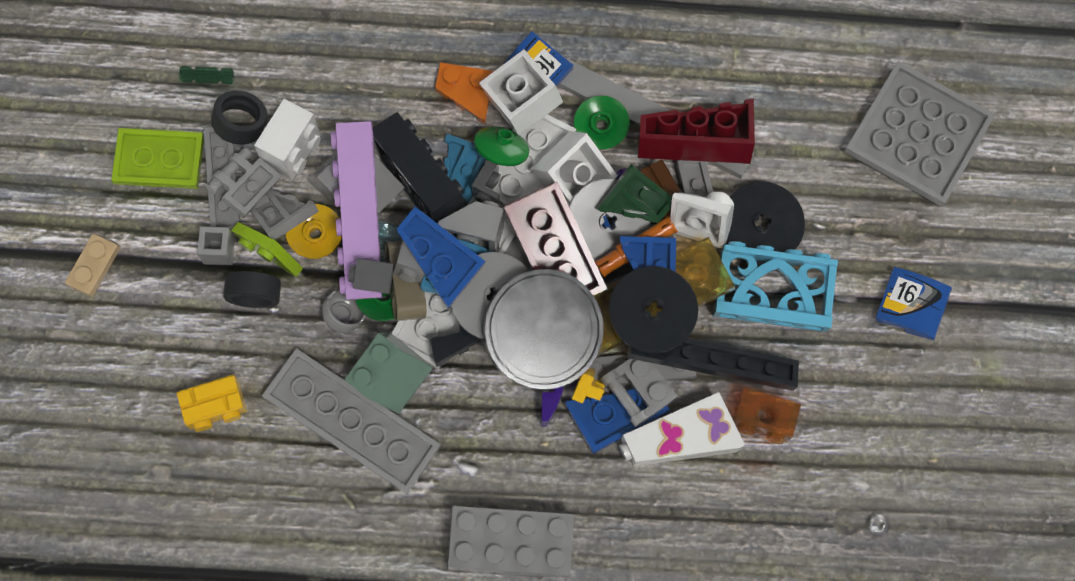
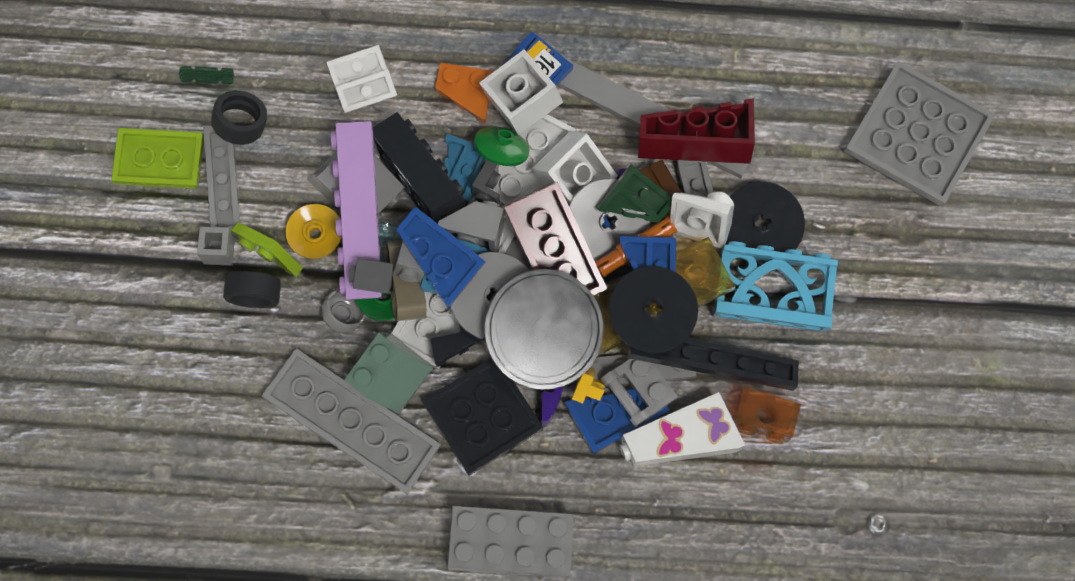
(92, 265): tan plate -> none
(211, 403): yellow brick -> none
(250, 188): light grey plate -> none
(281, 213): light grey wing -> none
(288, 139): white brick -> none
(361, 79): none -> white slope
(482, 416): none -> black plate
(604, 110): green dish -> none
(914, 303): blue slope -> none

